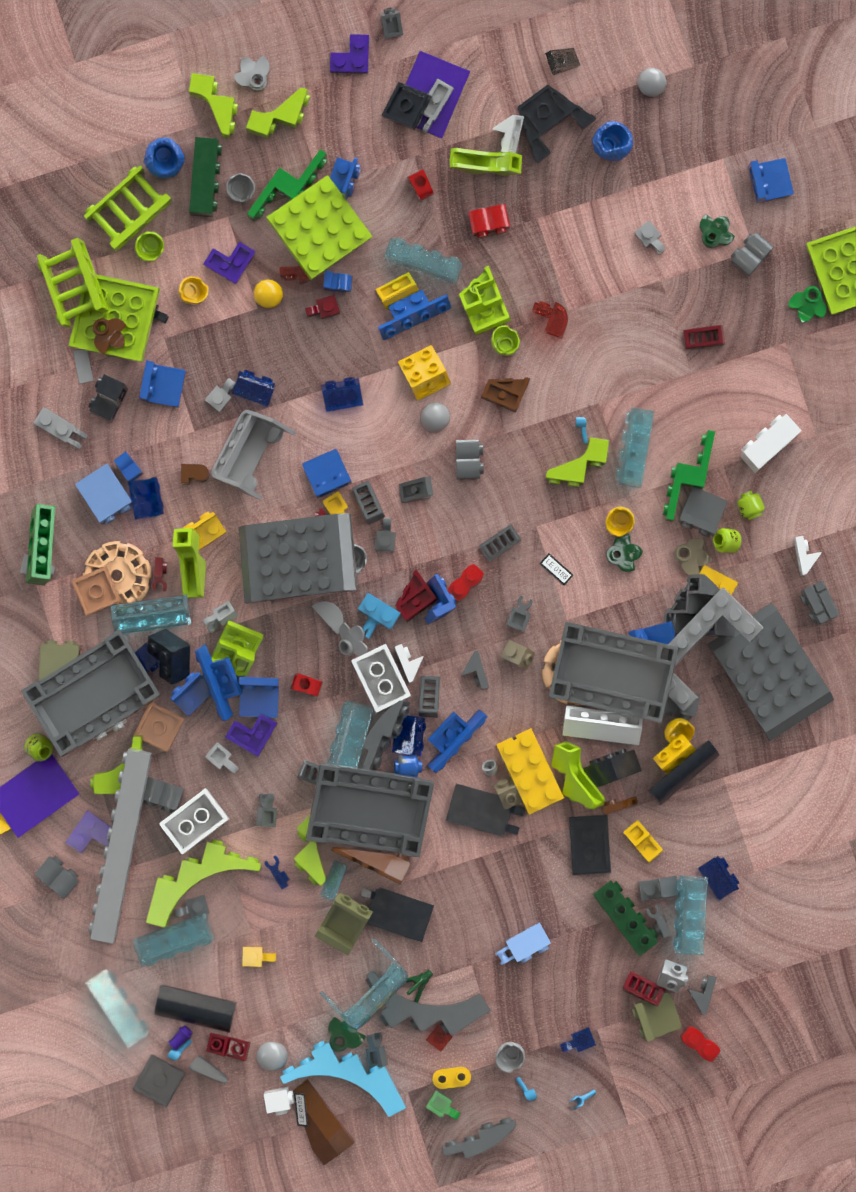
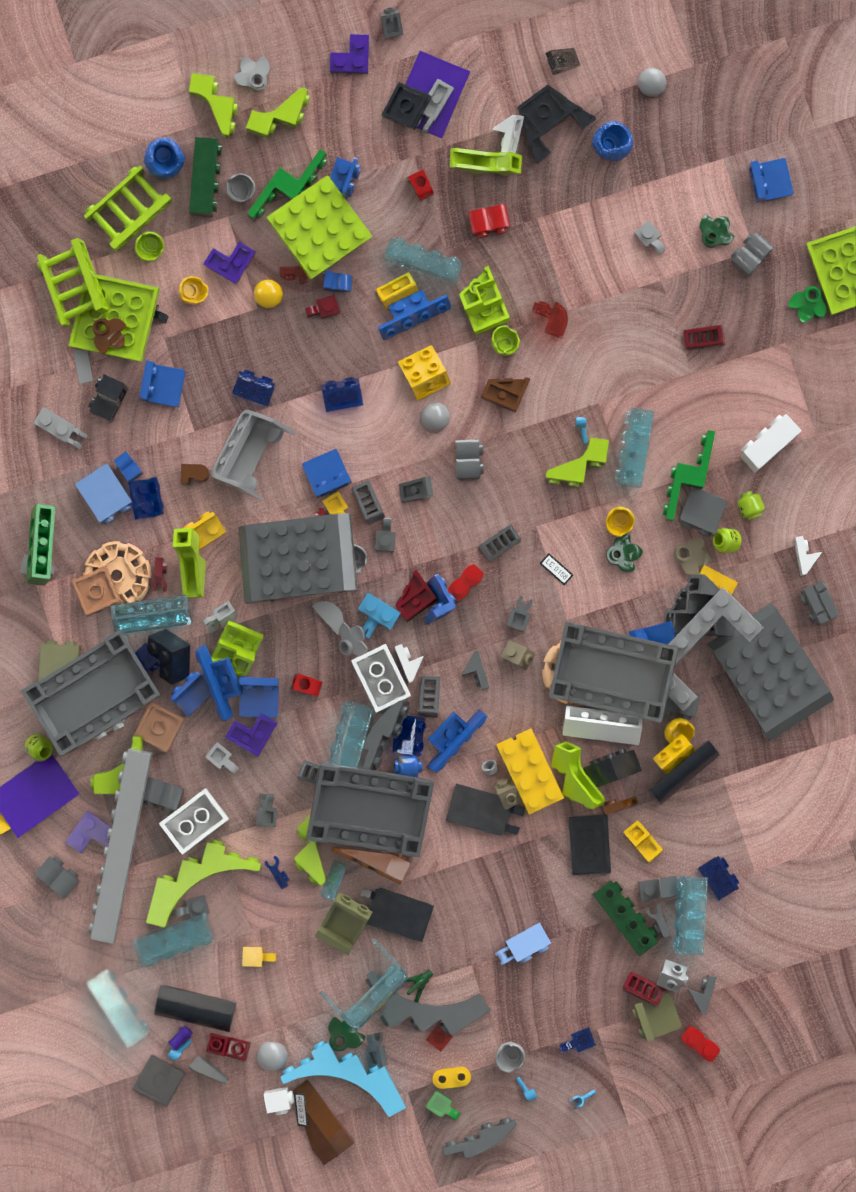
(219, 396): light grey plate -> none

